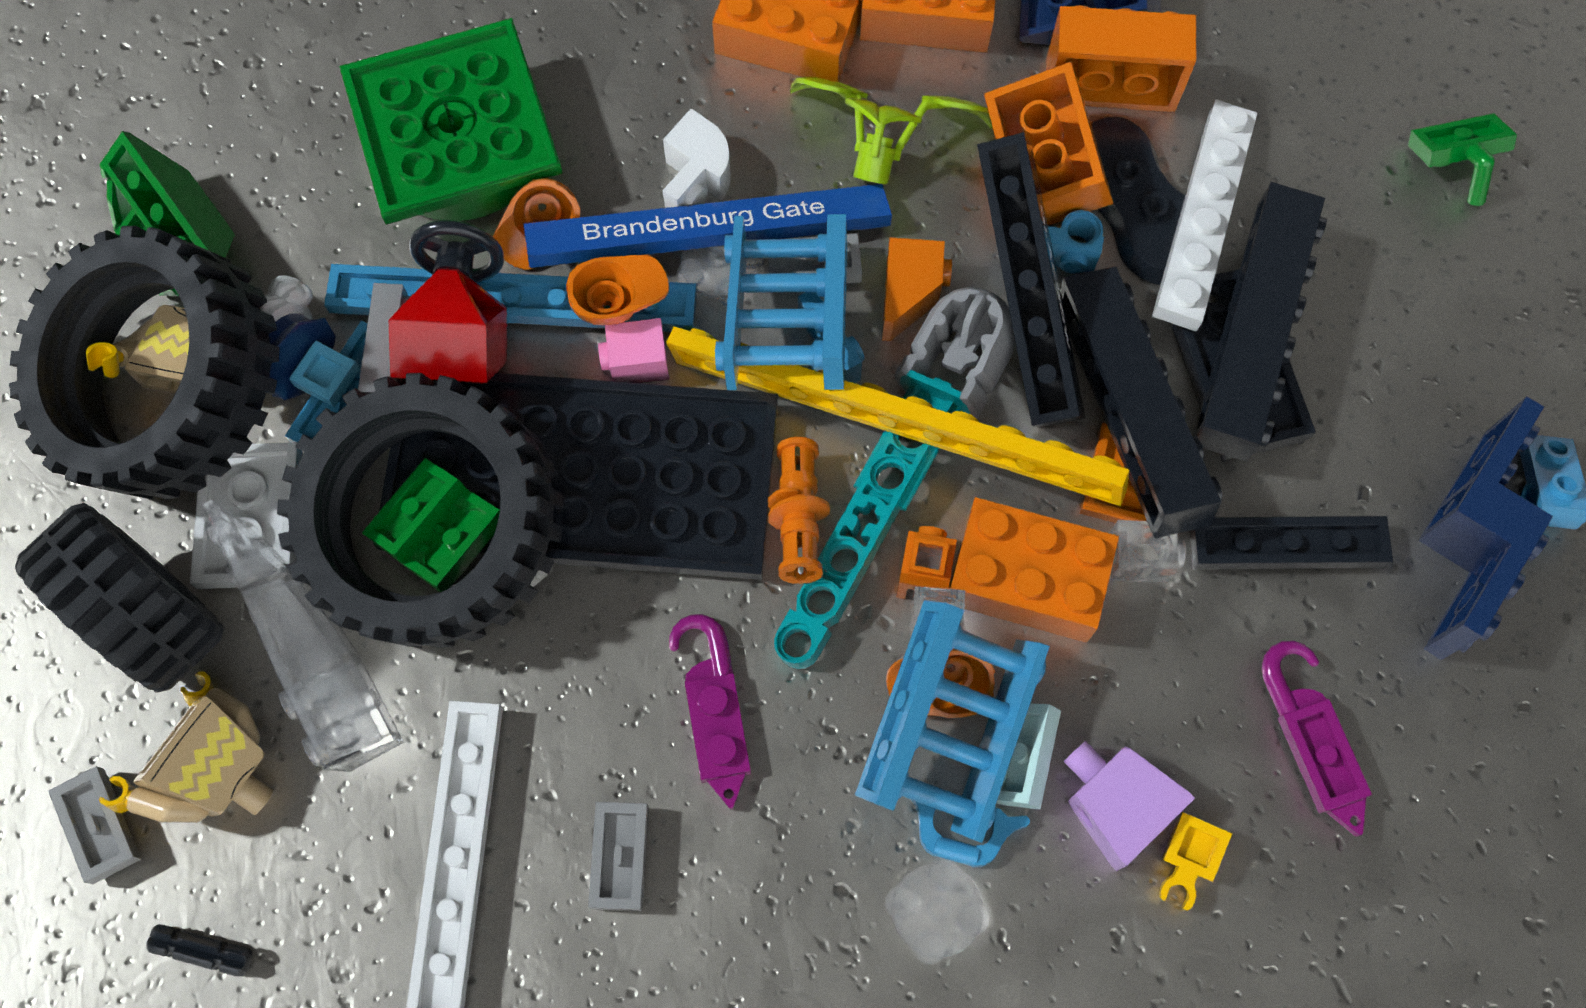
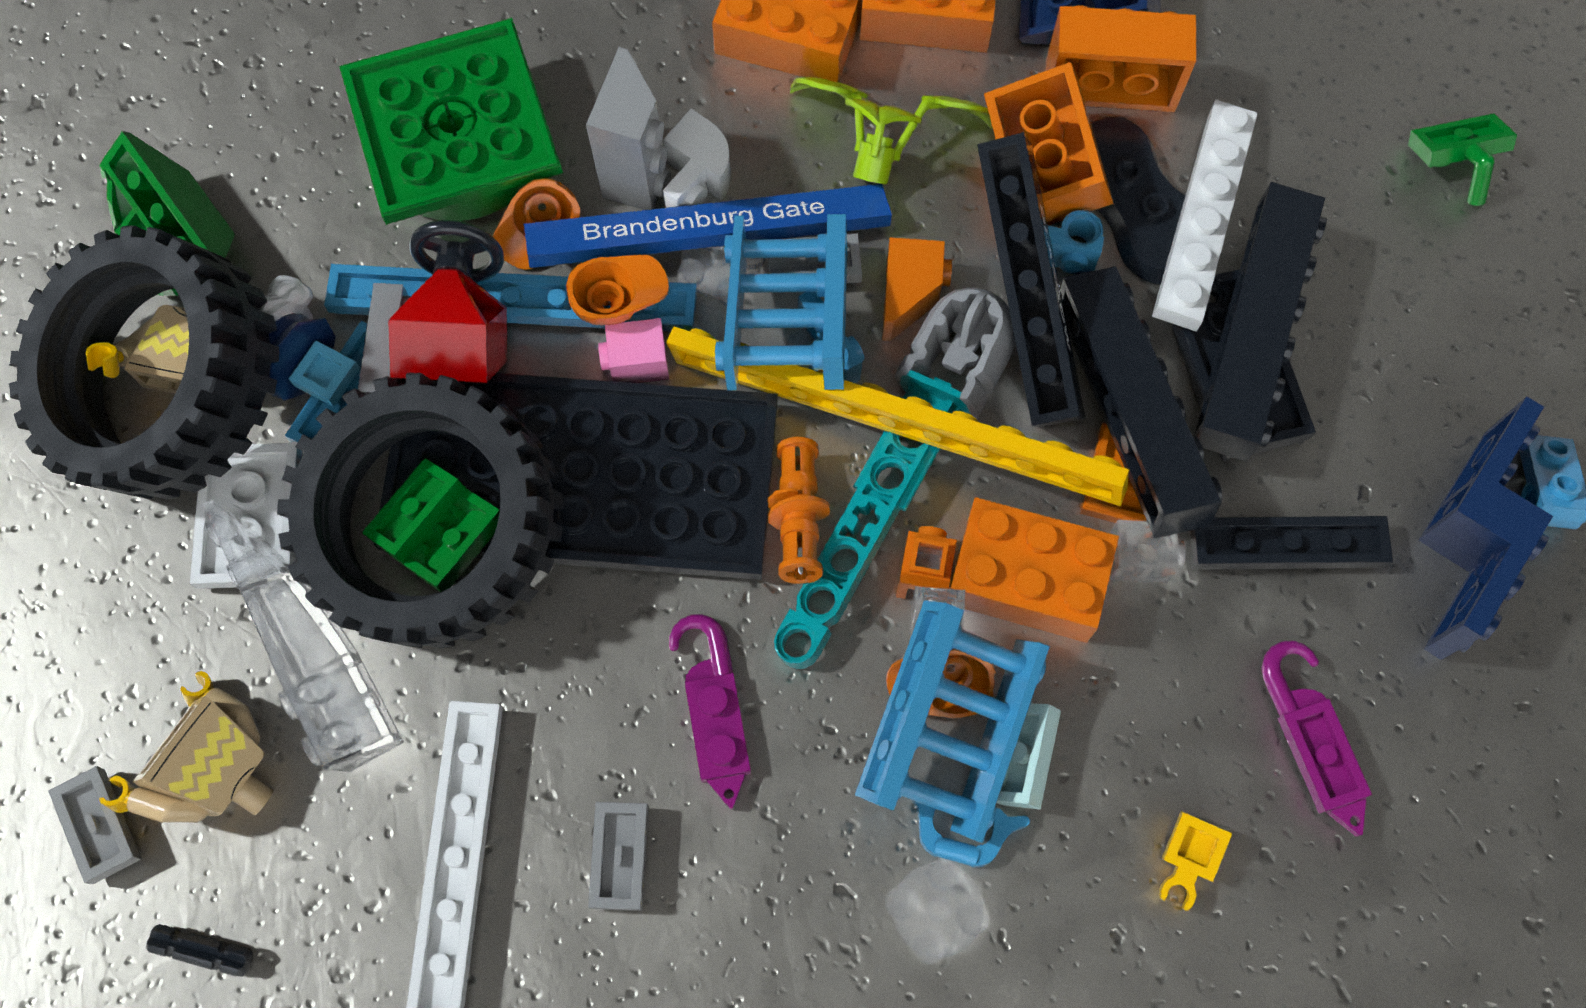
(118, 598): black tyre -> none
(628, 137): none -> light grey slope
(1123, 801): lavender torso -> none

